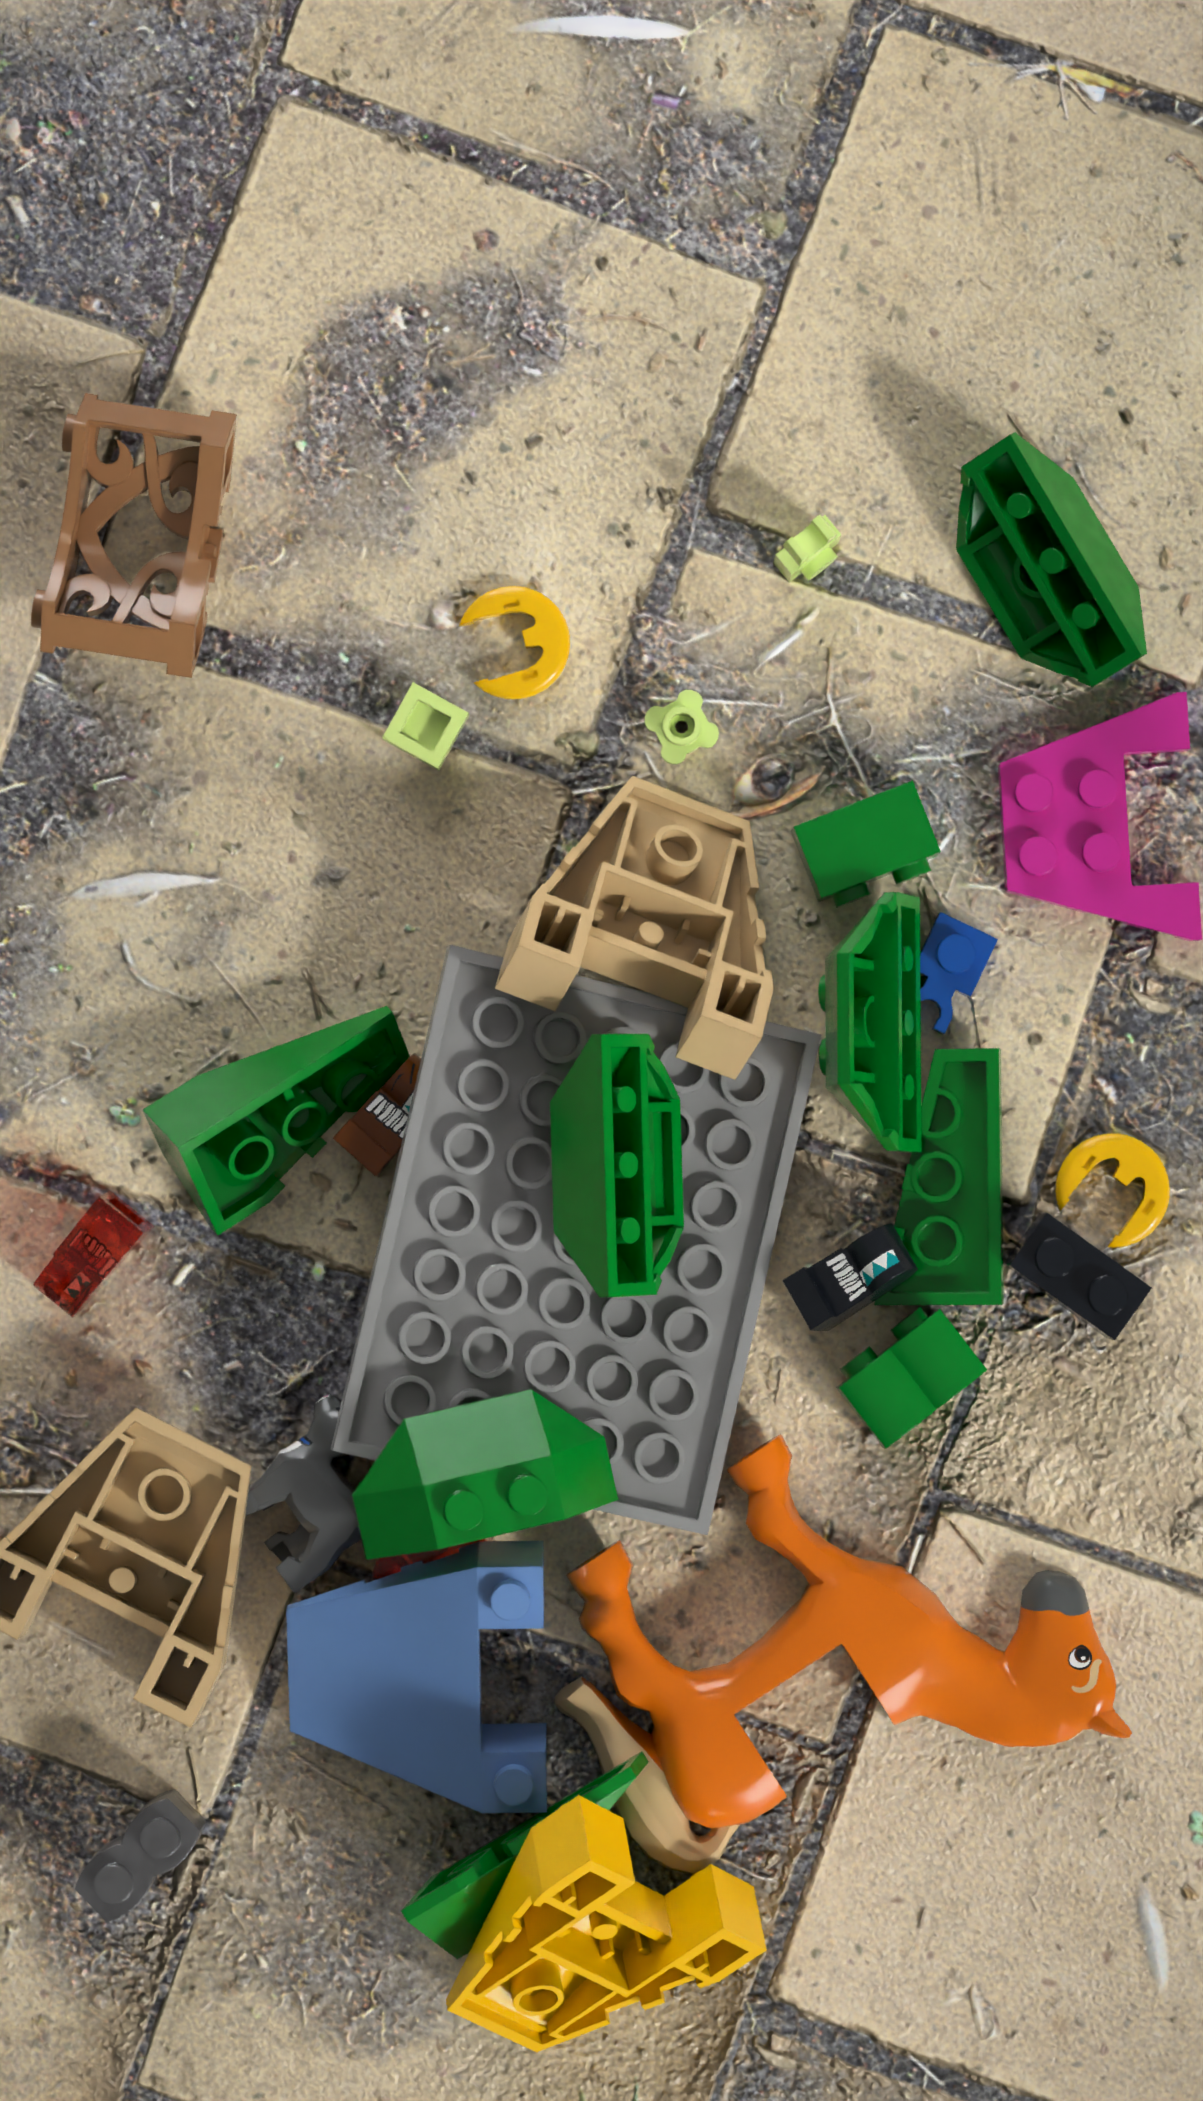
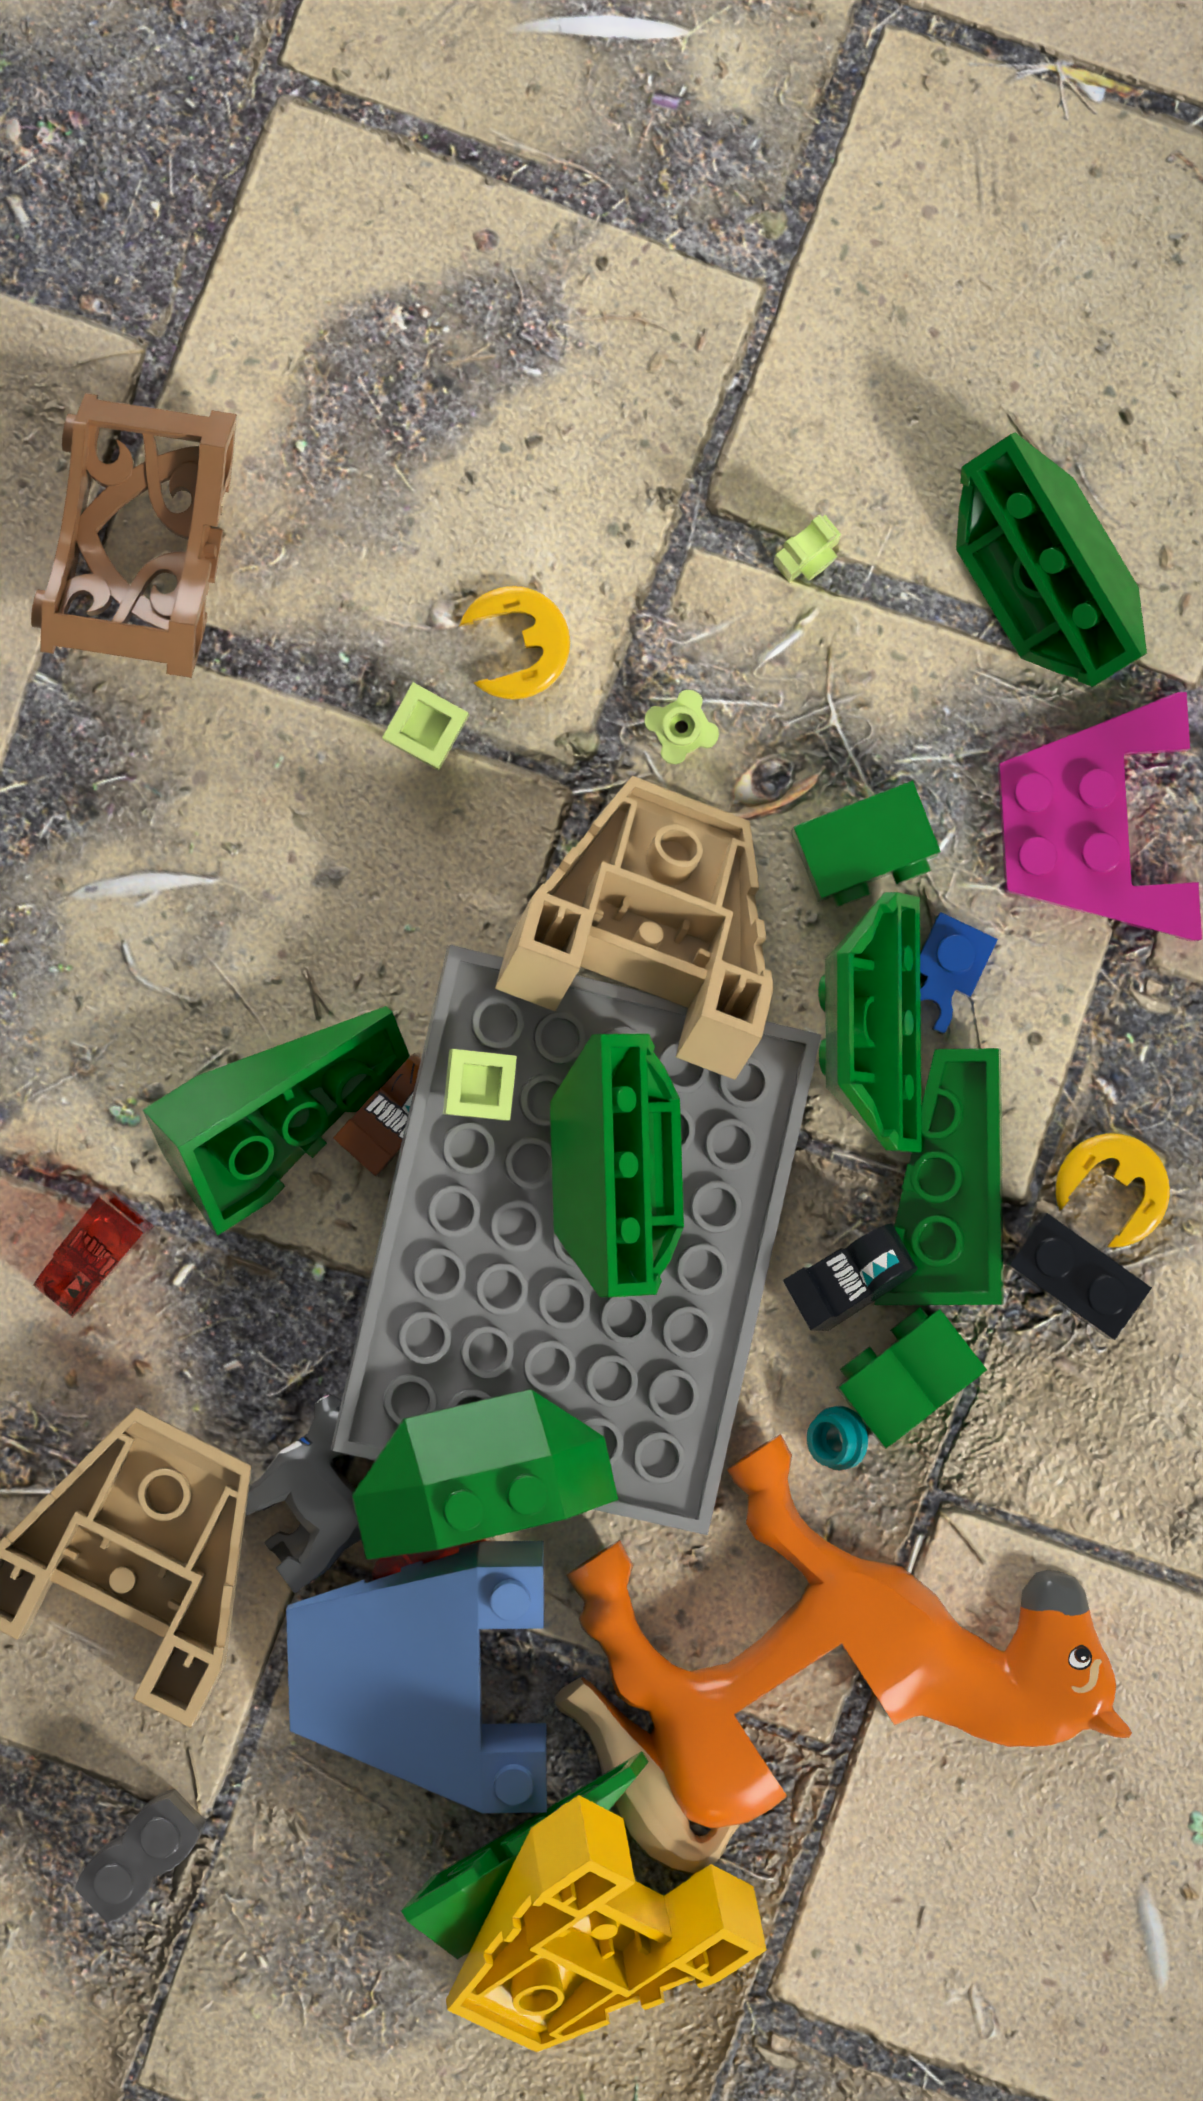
(479, 1084): none -> yellowish green plate
(825, 1440): none -> teal plate

